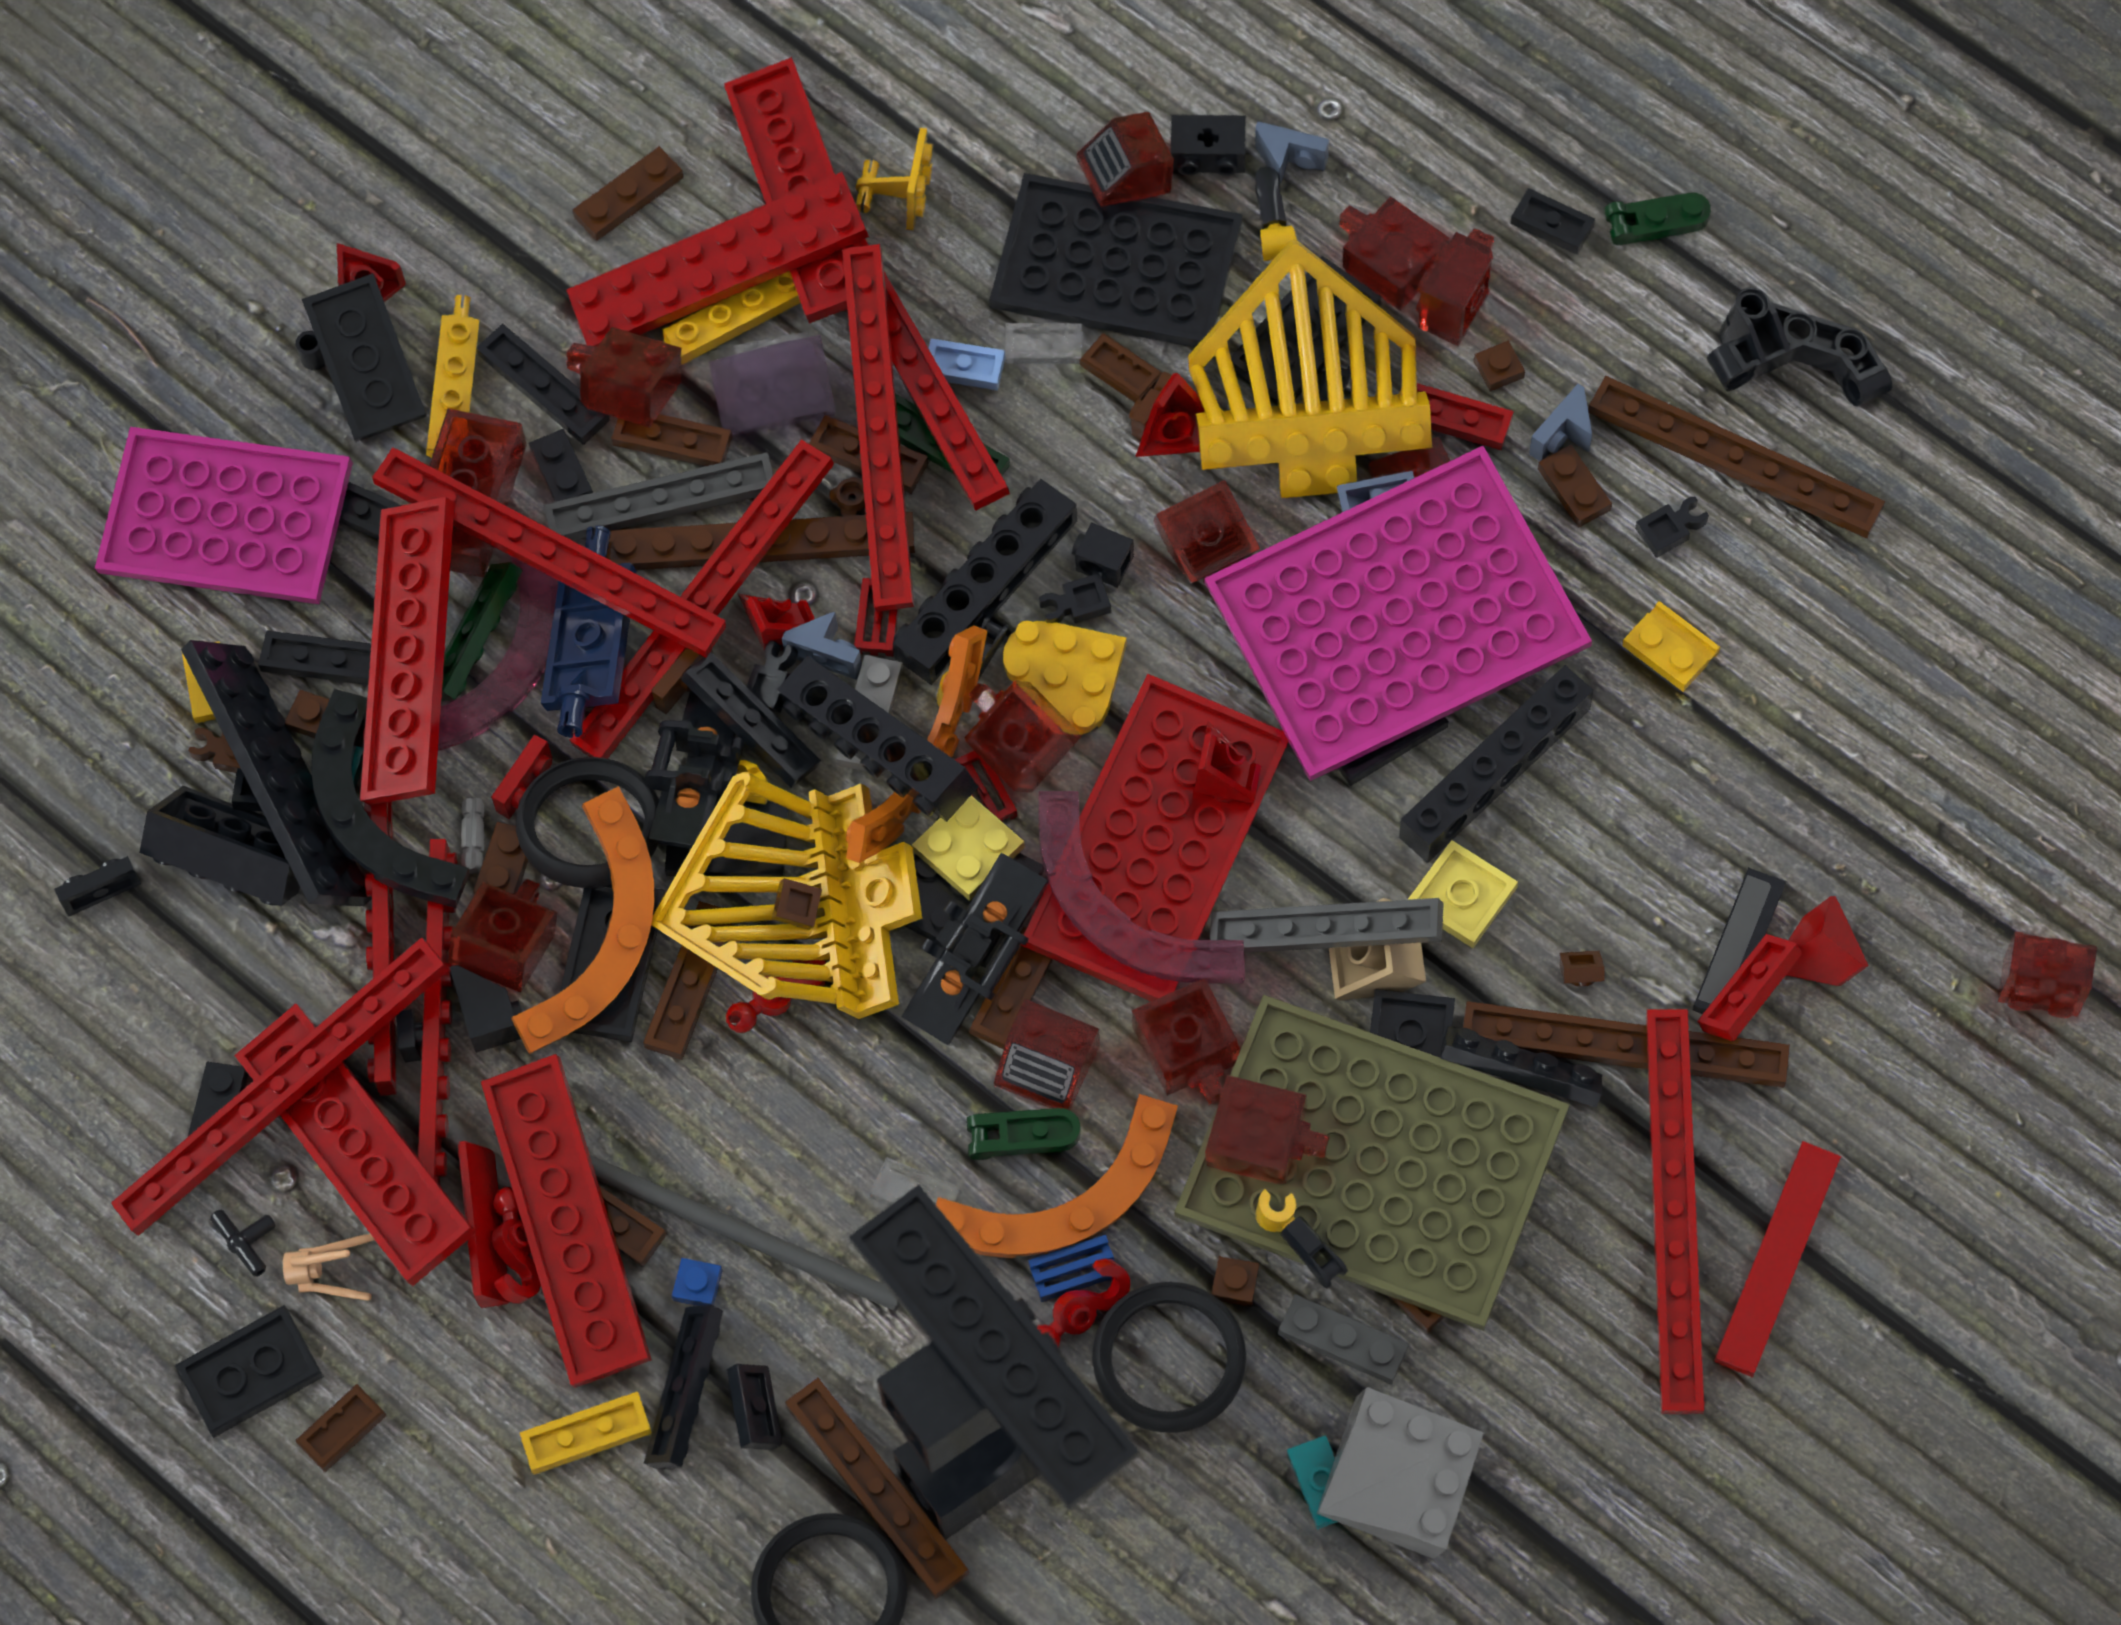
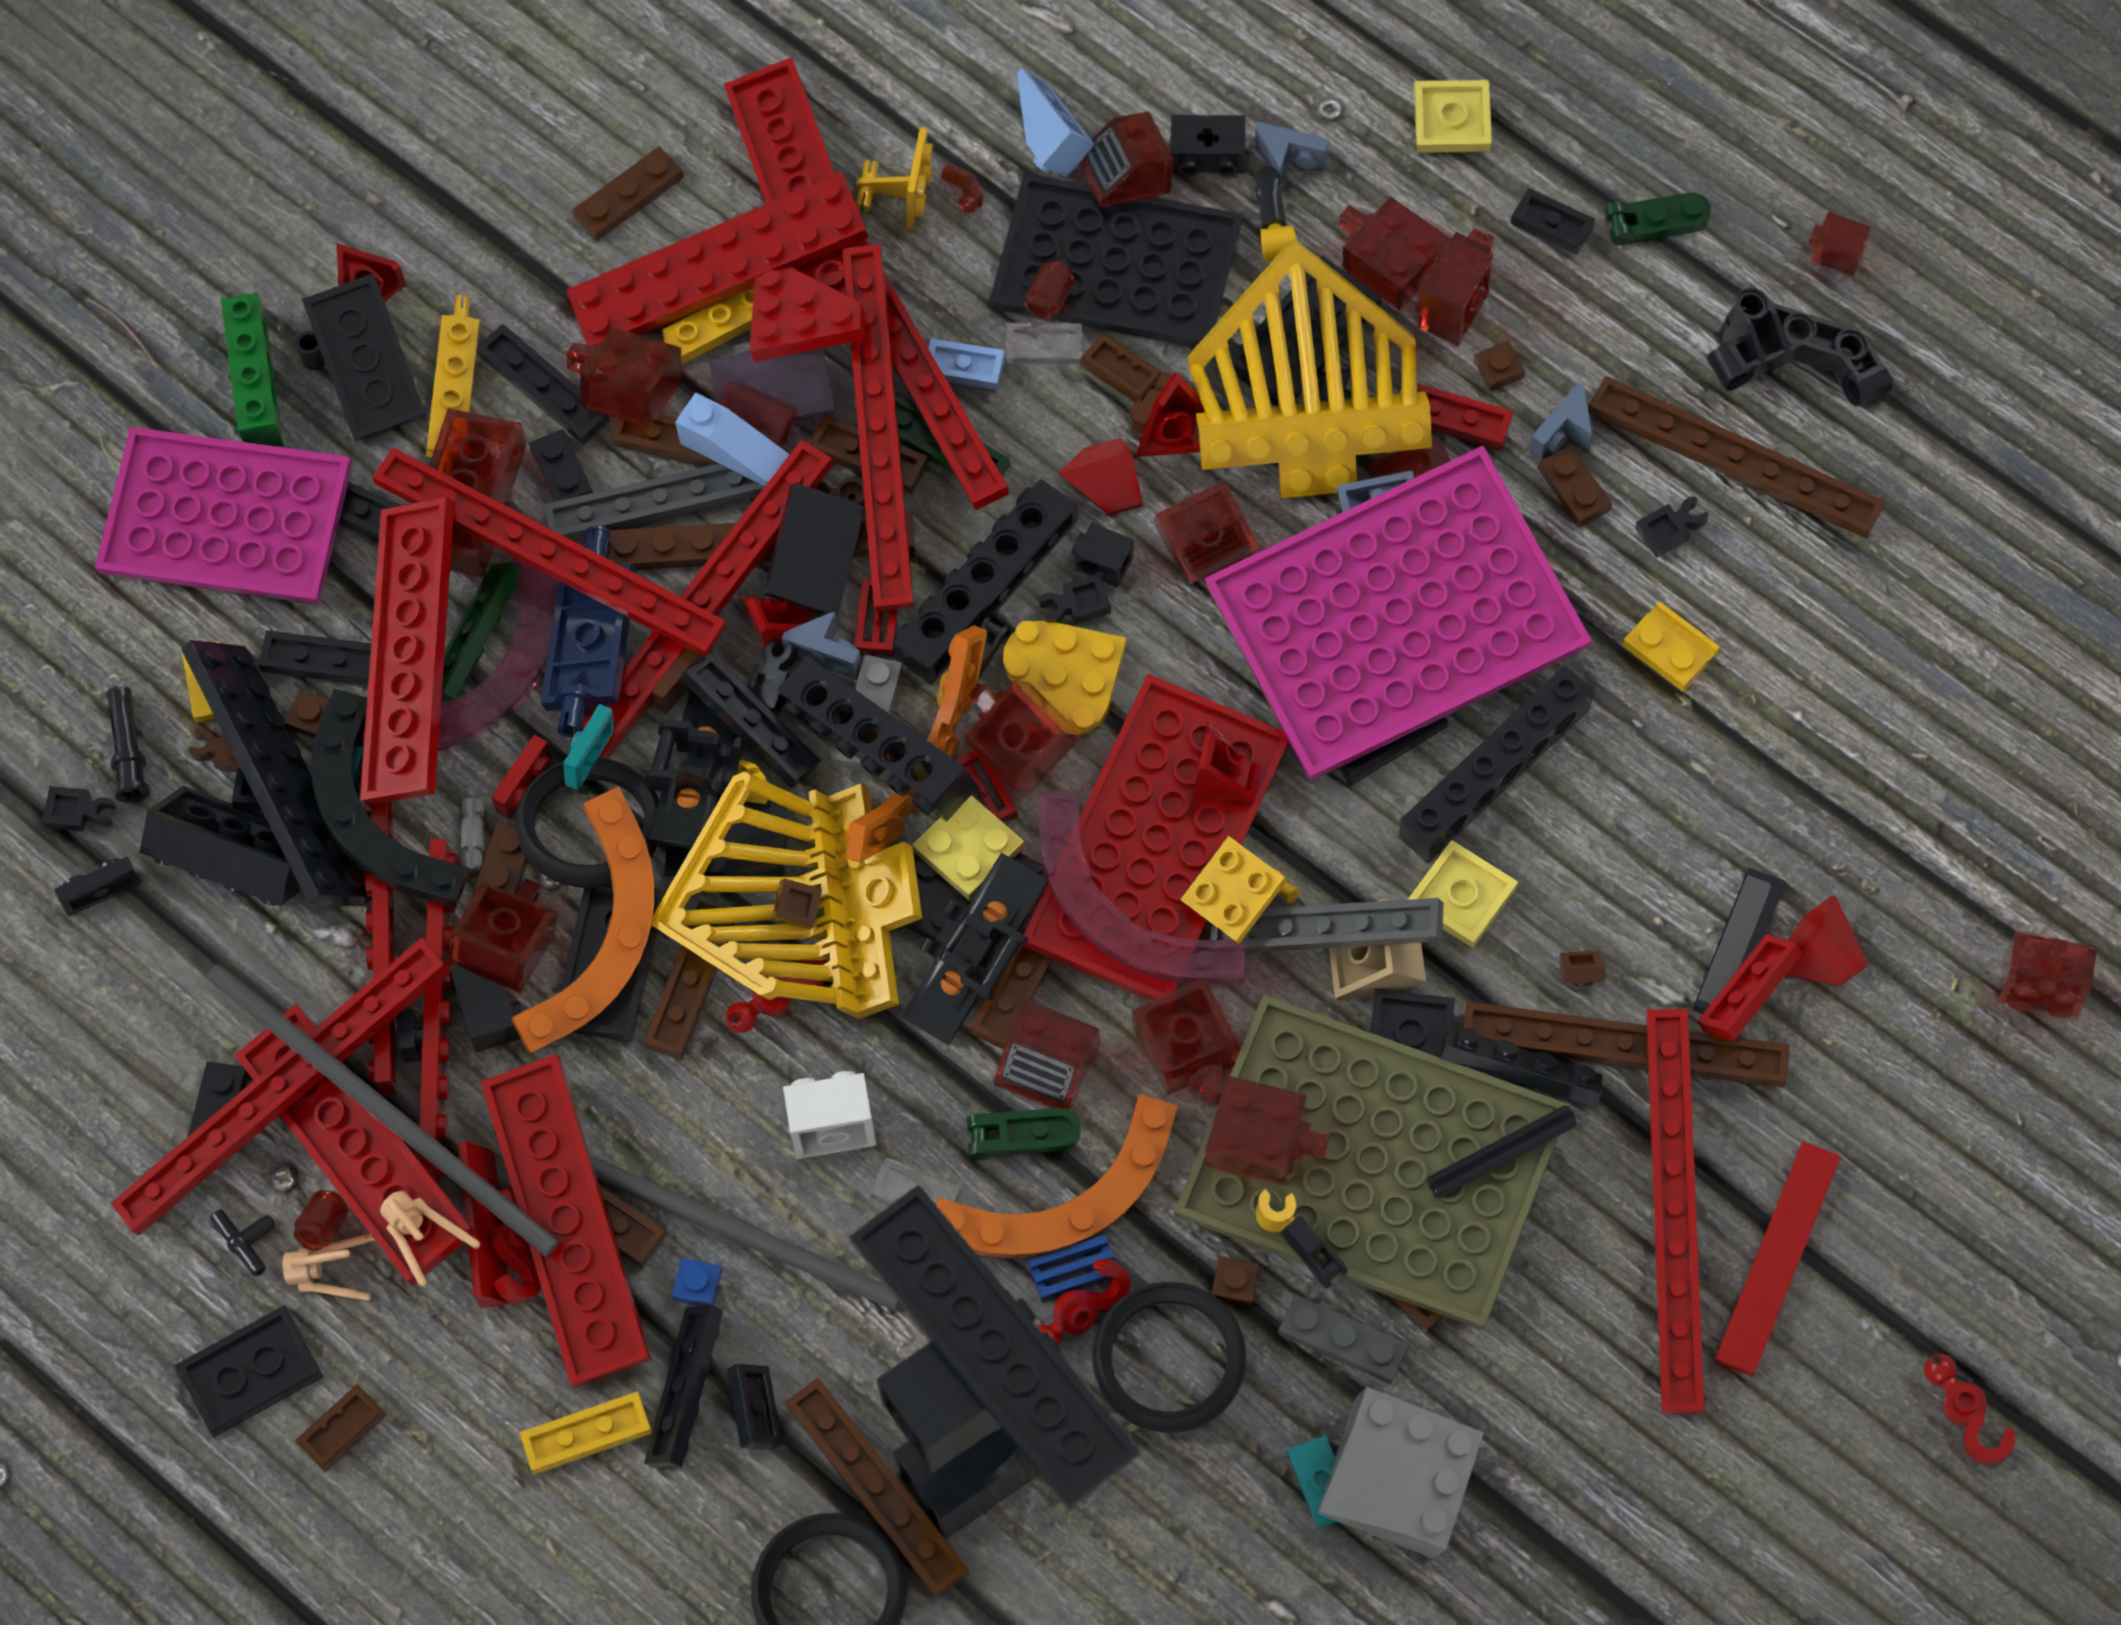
(72, 808): none -> black plate
(127, 760): none -> black pin
(252, 370): none -> green brick
(320, 1220): none -> clear red brick
(383, 1110): none -> dark grey piece
(406, 1217): none -> light nougat plant
(588, 746): none -> teal plate
(728, 440): none -> light blue slope
(760, 411): none -> clear red plate
(800, 315): none -> red plate
(814, 550): none -> black tile
(829, 1114): none -> white brick
(967, 182): none -> clear red arm
(1049, 289): none -> clear red brick
(1050, 127): none -> light blue slope
(1106, 476): none -> red slope
(1236, 889): none -> yellow plate
(1452, 116): none -> light yellow plate
(1501, 1151): none -> black axle
(1839, 243): none -> clear red brick
(1966, 1408): none -> red piece

